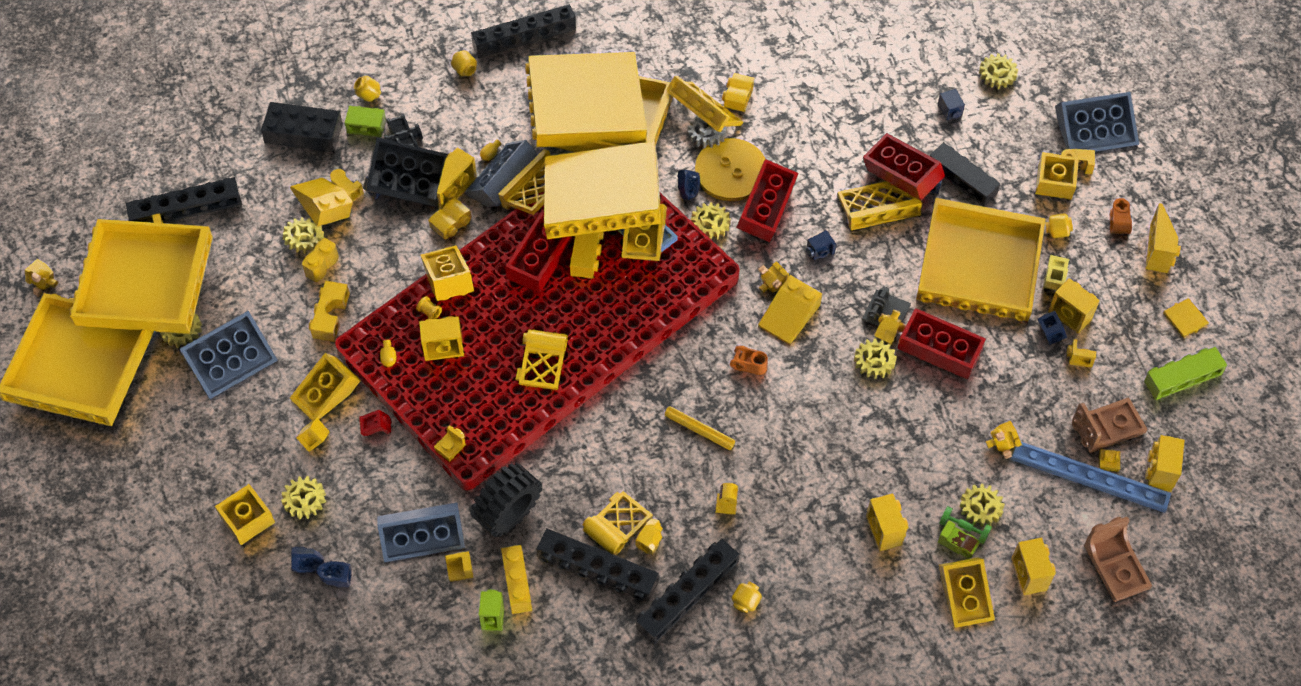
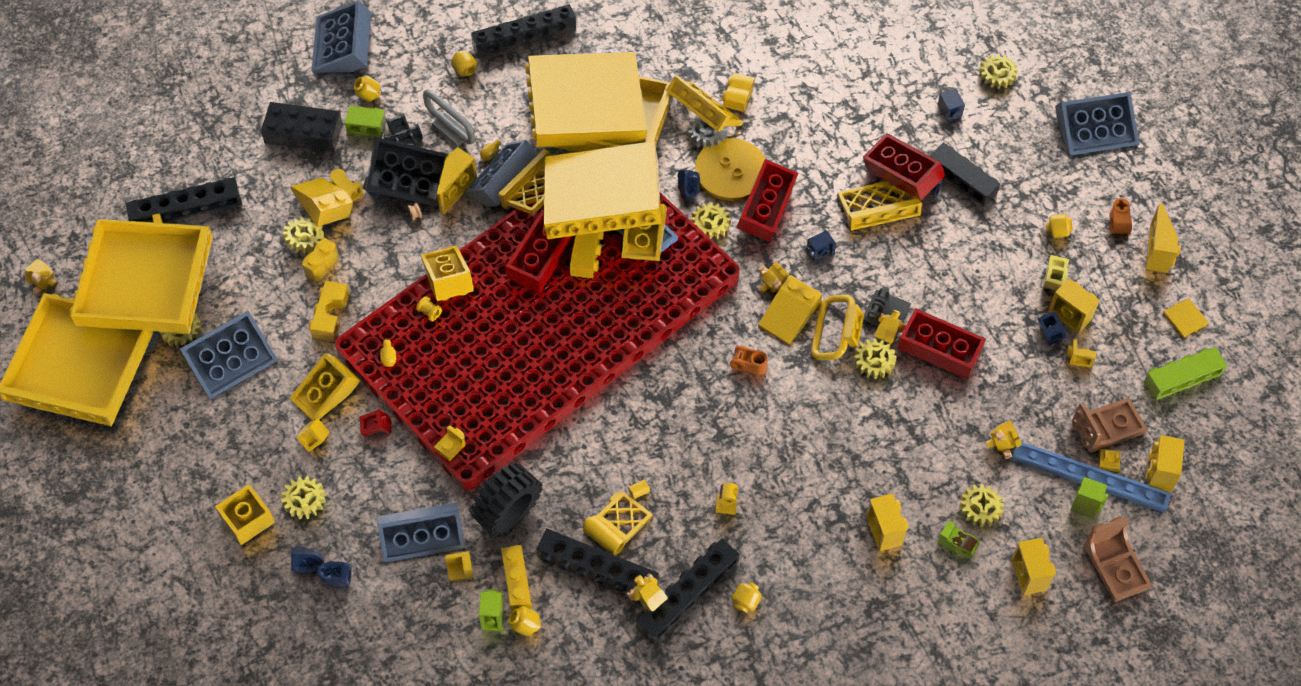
(342, 39): none -> sand blue slope
(415, 211): none -> light nougat bush
(441, 338): yellow brick -> none
(445, 124): none -> light grey bar
(450, 219): yellow brick -> none
(524, 621): none -> yellow head
(542, 344): yellow piece -> none
(639, 489): none -> yellow hinge
(647, 592): none -> yellow piece
(649, 537): yellow rock -> none
(700, 428): yellow axle -> none
(851, 328): none -> yellow bar
(965, 525): bright green wheel -> none
(967, 592): yellow slope -> none
(981, 259): yellow panel -> none
(1057, 175): yellow brick -> none
(1086, 158): yellow leg -> none
(1089, 498): none -> lime brick

